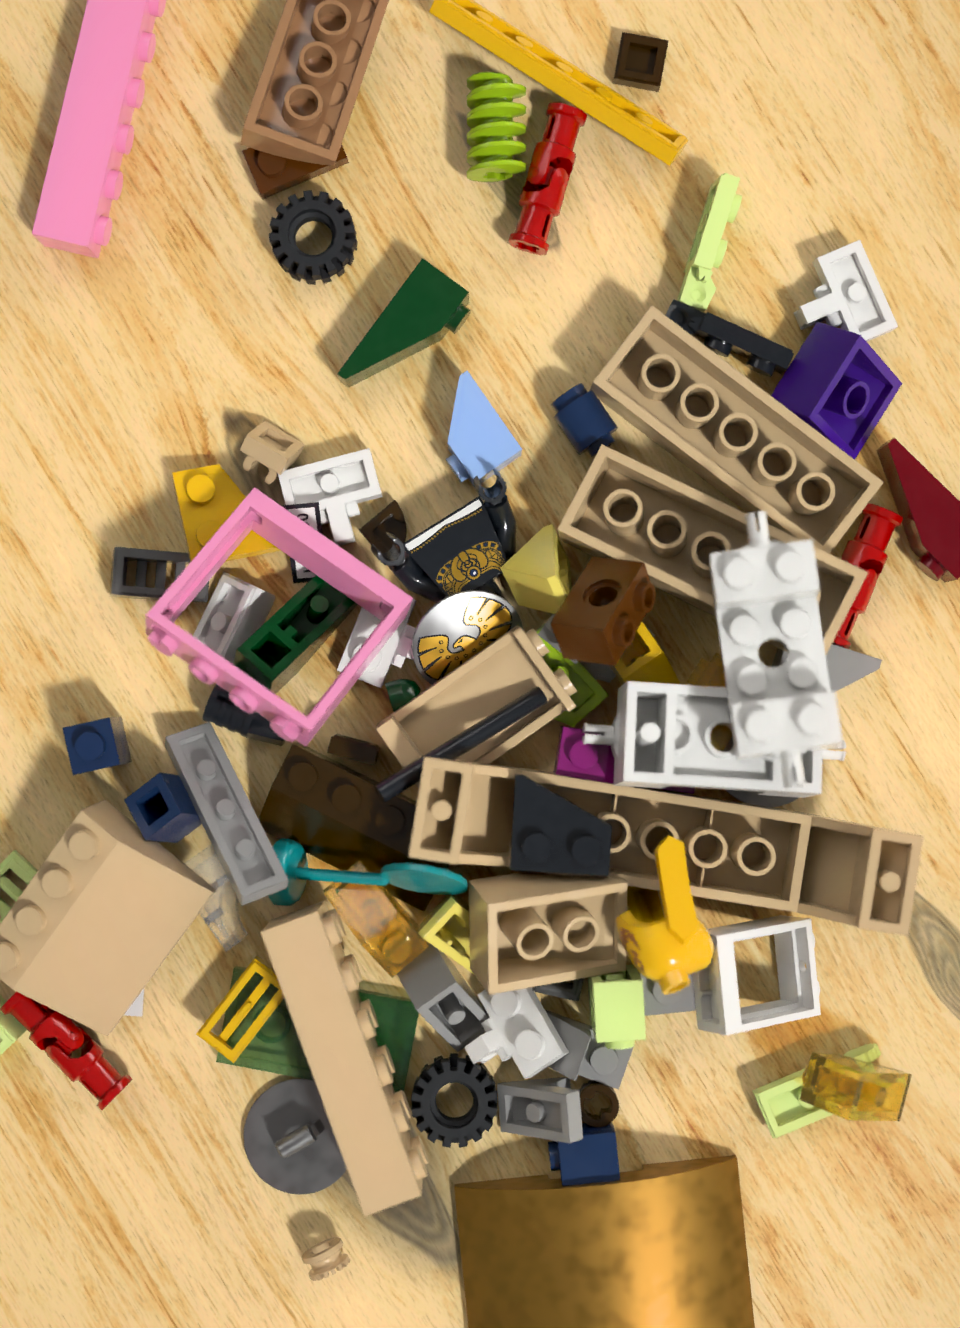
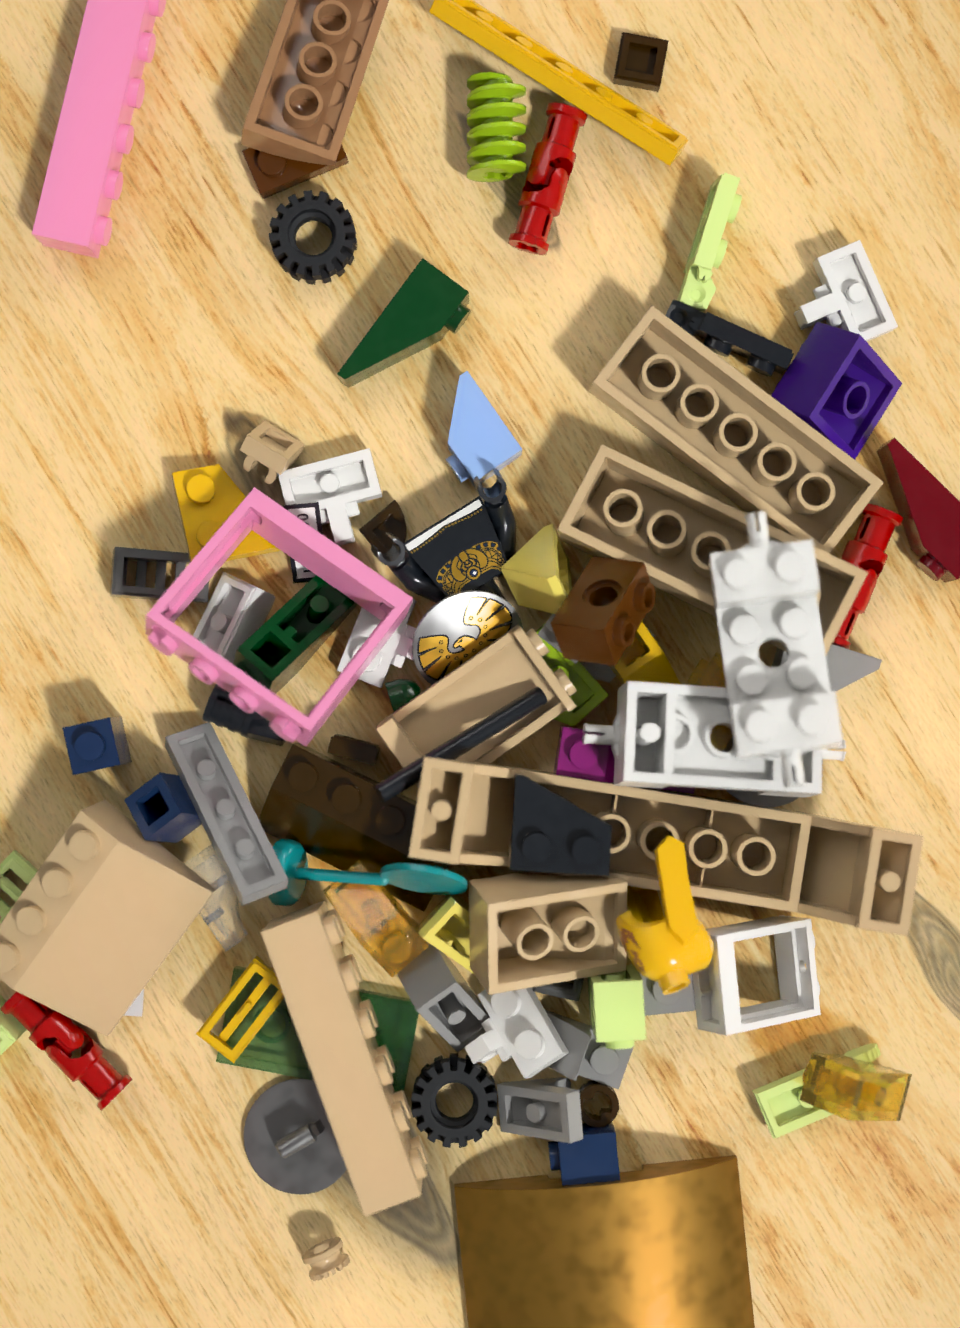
(584, 420): dark blue brick -> none

